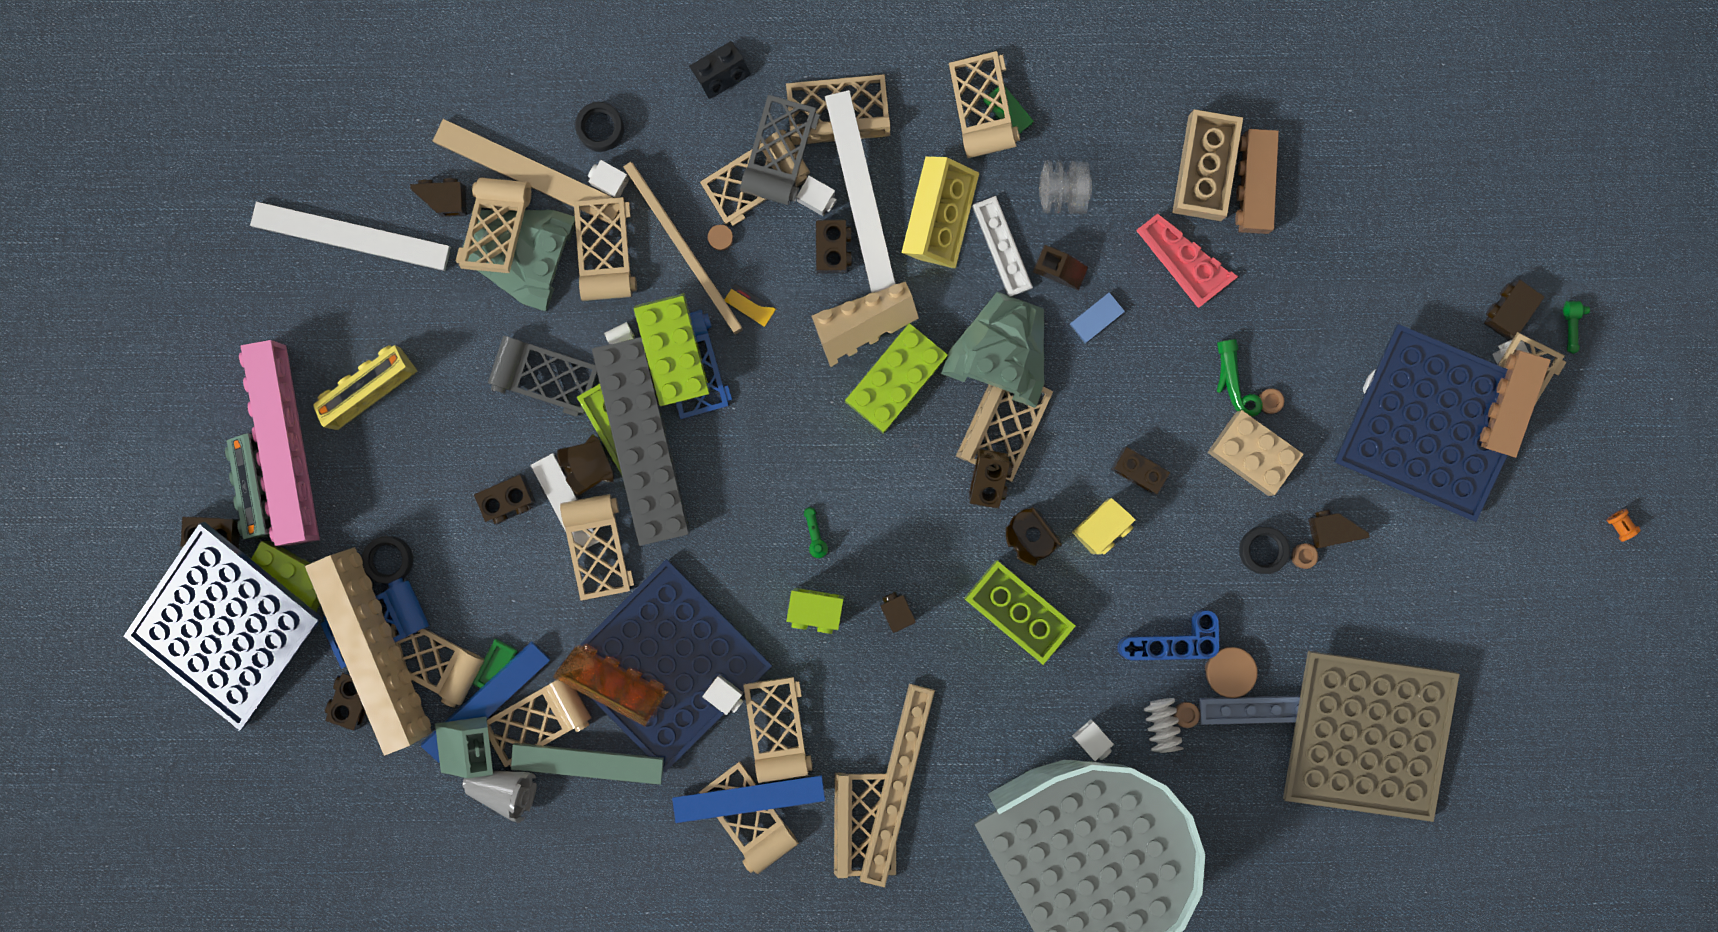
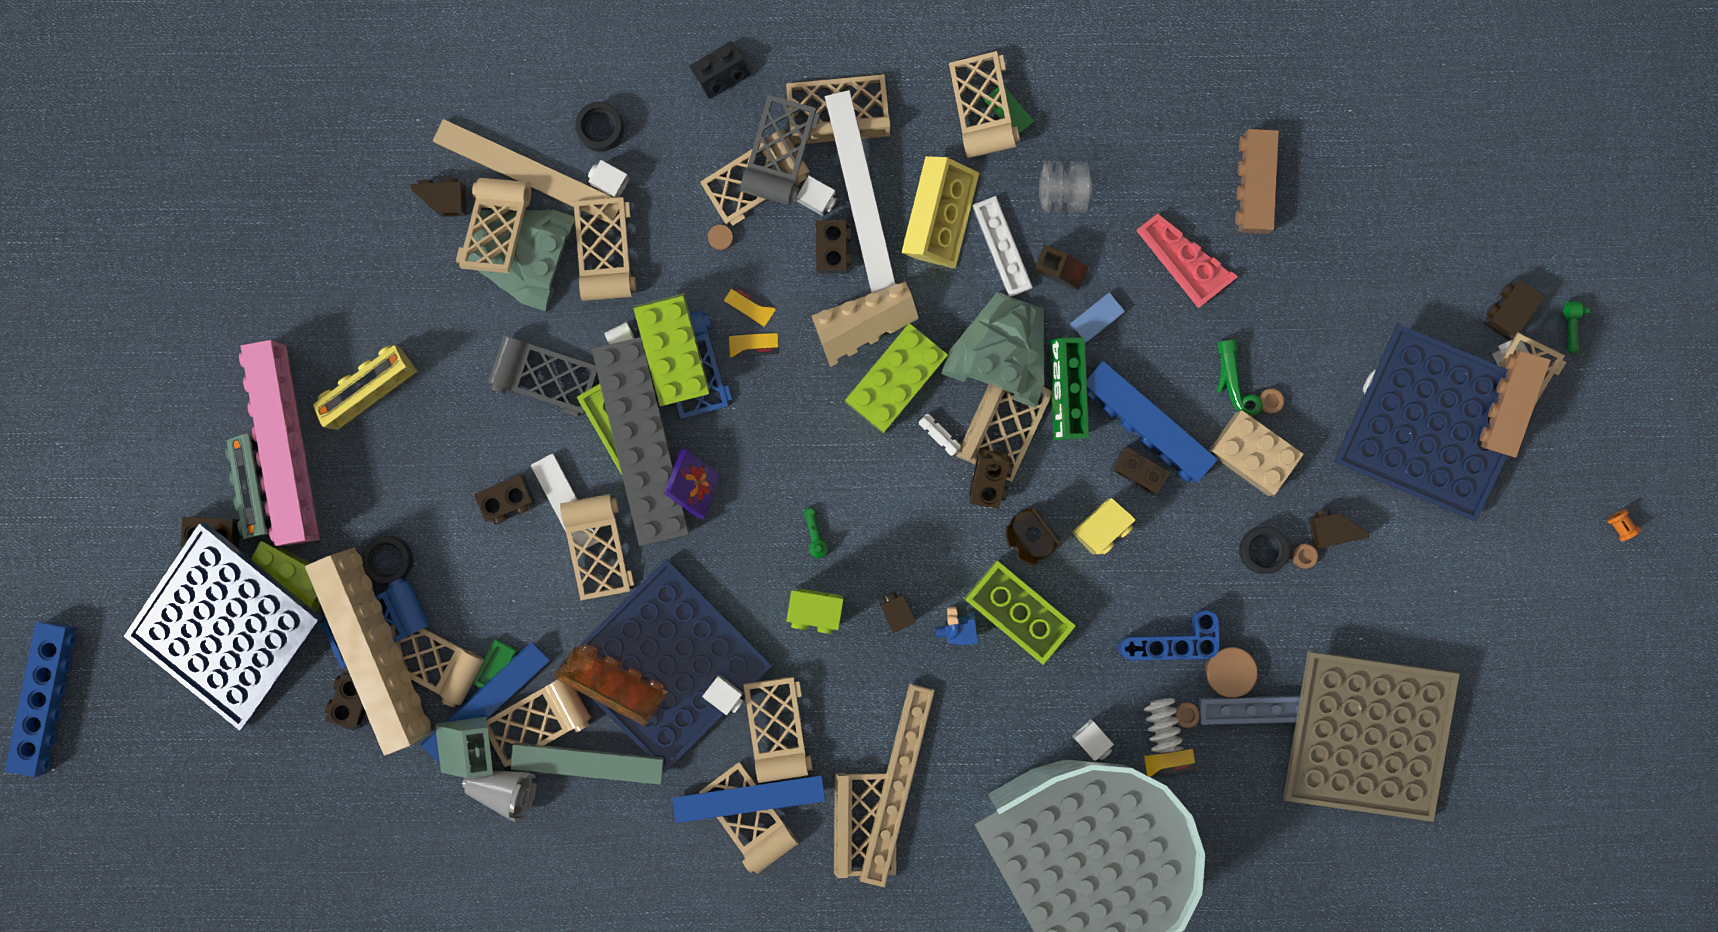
(20, 758): none -> blue brick
(350, 236): white tile -> none
(585, 465): dark brown piece -> none
(683, 248): tan tile -> none
(692, 484): none -> dark purple tile
(753, 344): none -> yellow sticker
(939, 434): none -> white axle
(958, 629): none -> blue piece
(1069, 388): none -> green brick
(1149, 423): none -> blue brick
(1170, 763): none -> yellow sticker
(1207, 165): tan brick -> none

